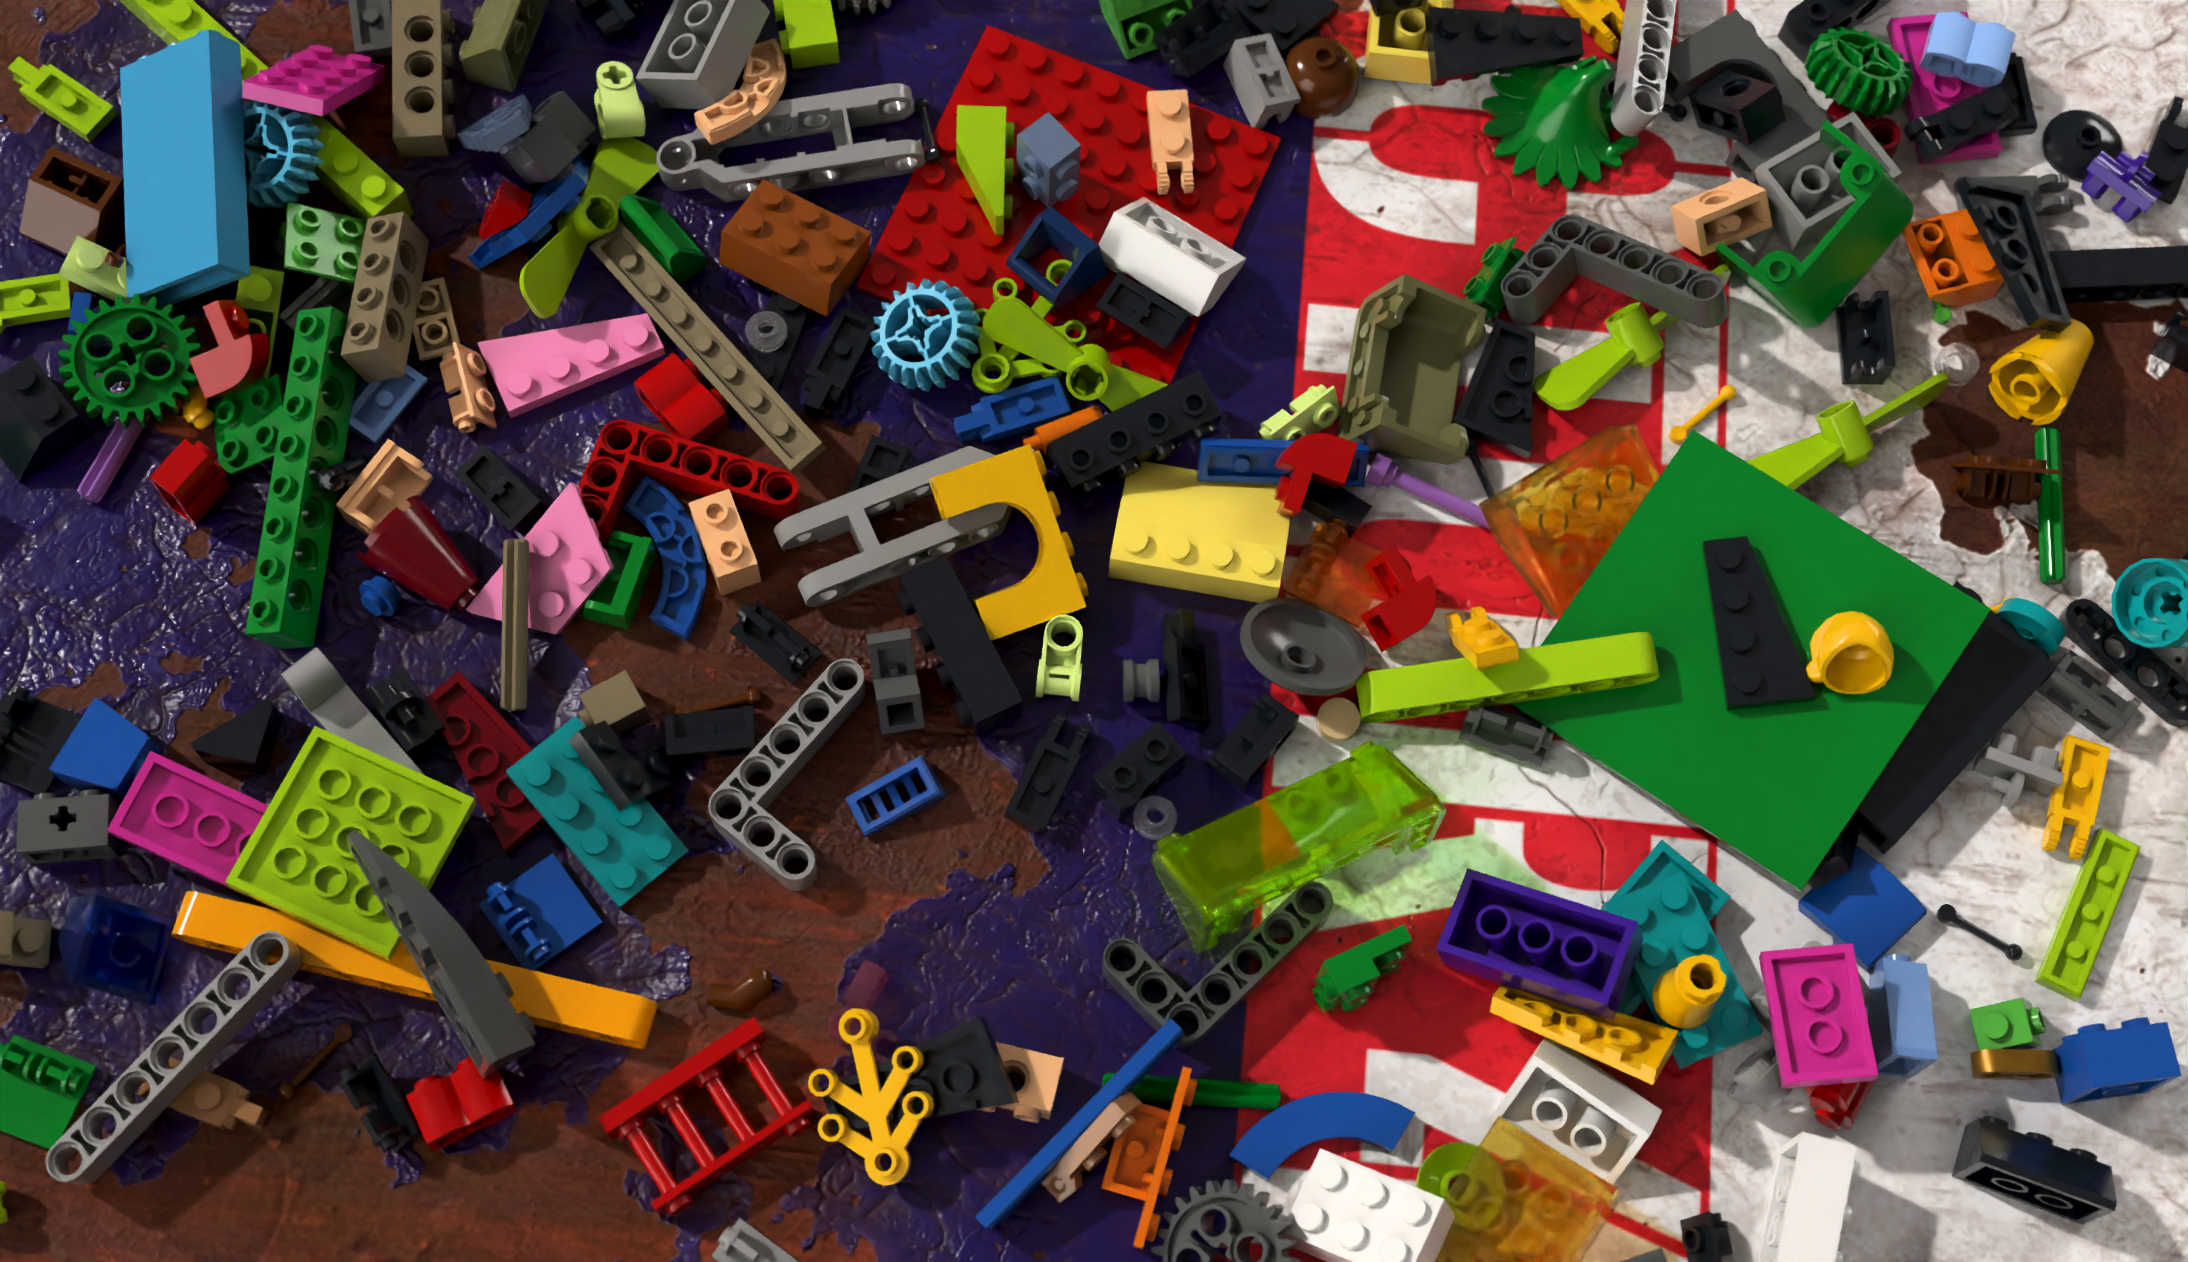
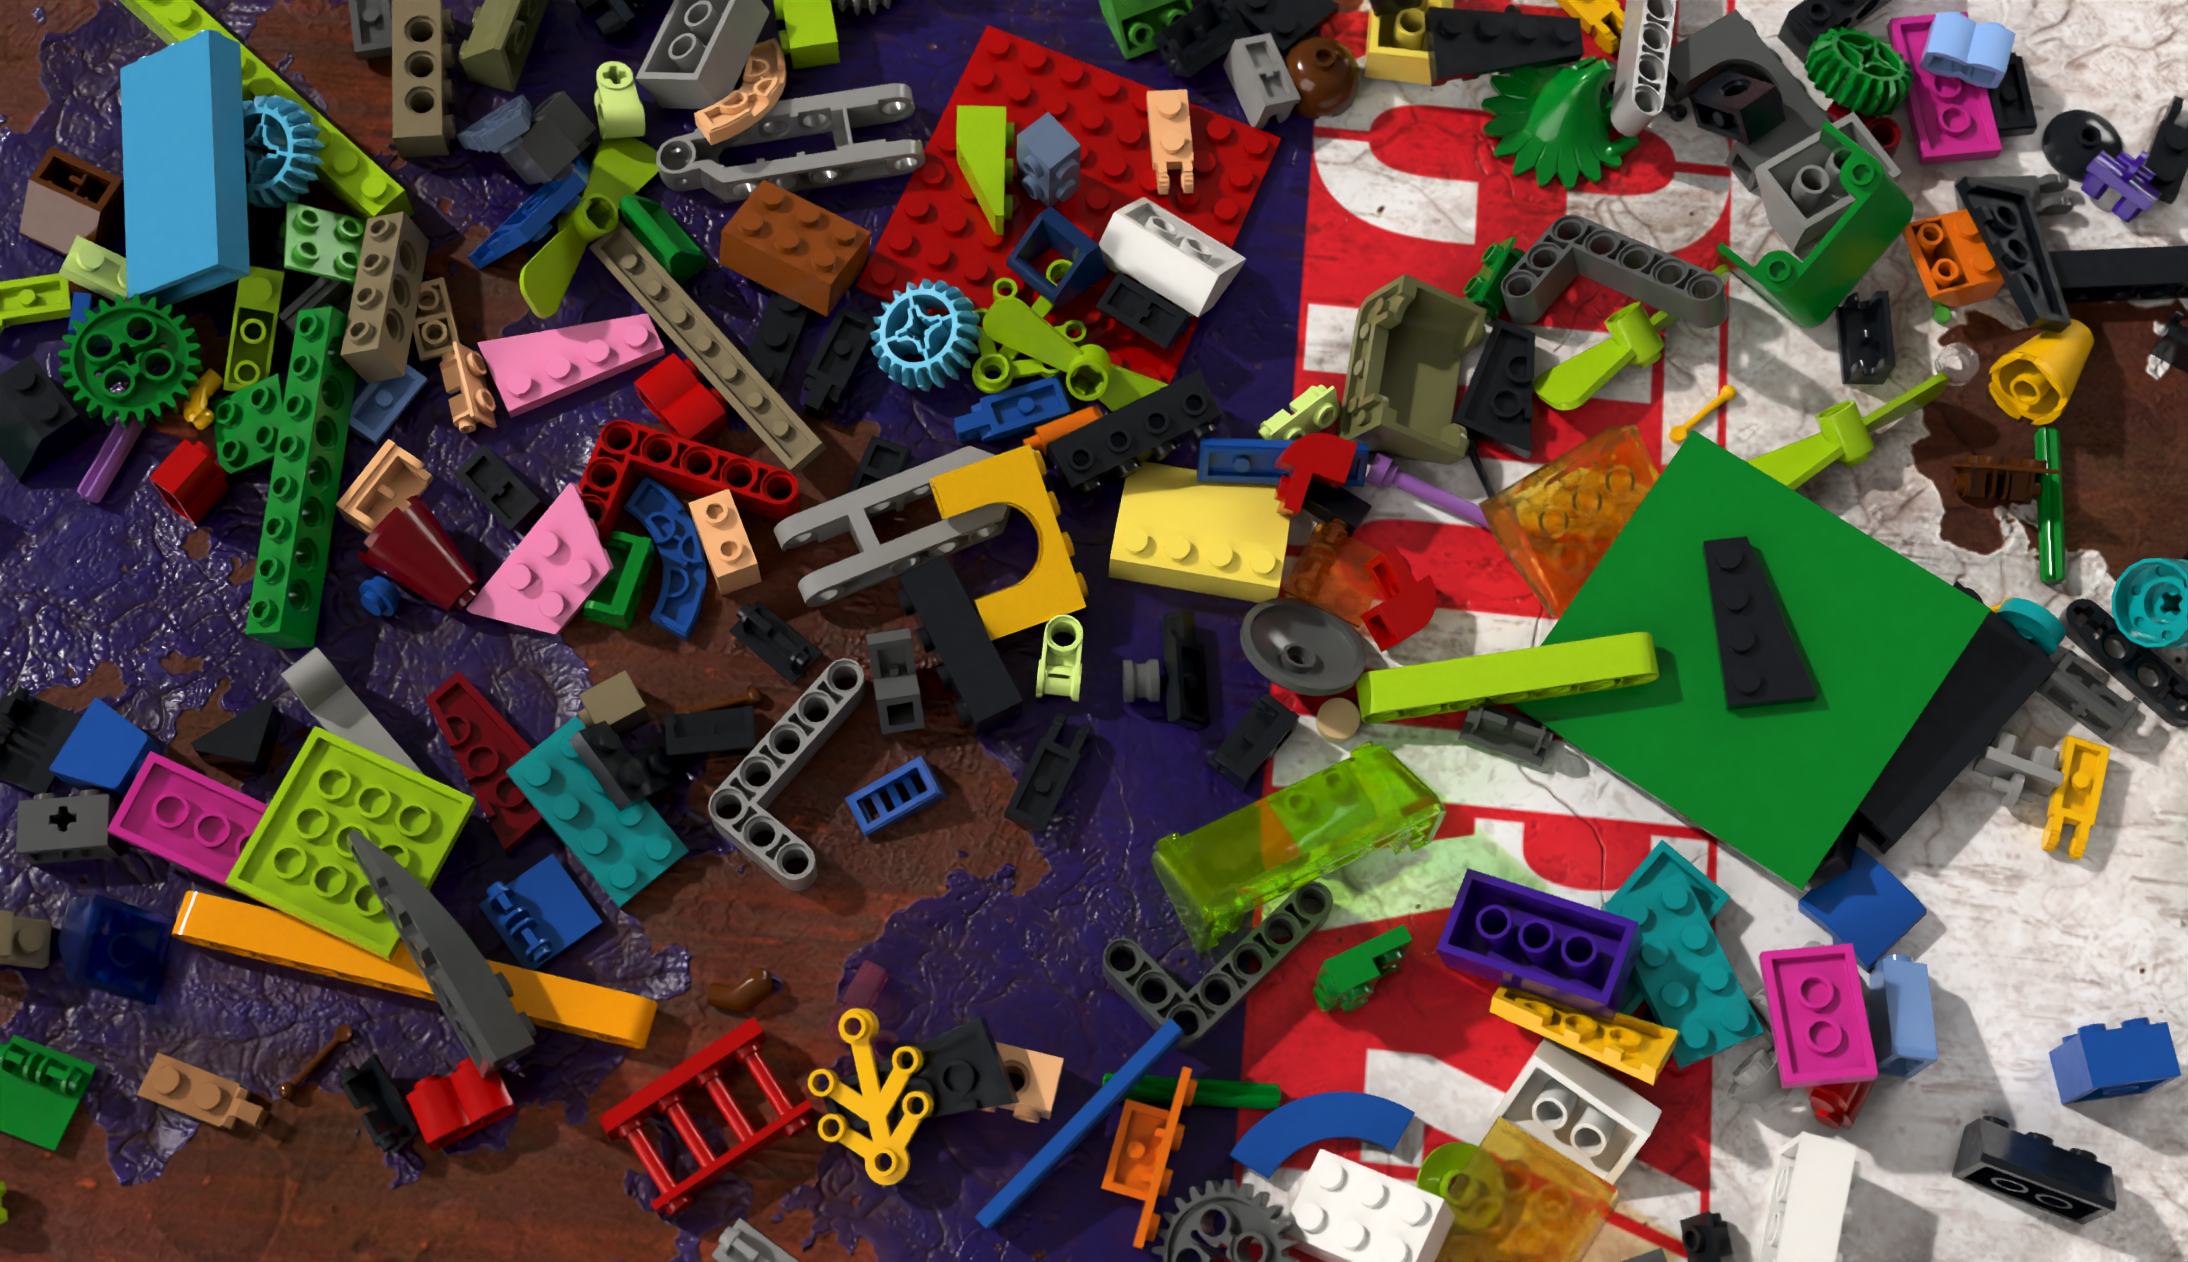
(63, 98): lime hinge -> none
(116, 259): reddish brown hinge -> none
(153, 1064): light grey beam -> none
(238, 358): brick -> none
(314, 80): dark pink plate -> none
(342, 473): black axle -> none
(405, 710): black hips -> none
(505, 209): red slope -> none
(514, 624): dark tan axle -> none
(769, 341): clear plate -> none
(932, 153): black hinge -> none
(1089, 1149): medium nougat hinge -> none
(1138, 771): black brick -> none
(1150, 829): clear plate -> none
(1481, 639): yellow hinge -> none
(1683, 1003): yellow plant -> none
(1721, 215): light nougat brick -> none
(1851, 654): yellow piece -> none
(1947, 914): black hinge -> none
(1962, 123): black plate -> none
(2008, 1025): bright green bracket -> none
(2014, 1064): pearl gold beam -> none
(2087, 914): lime tile -> none

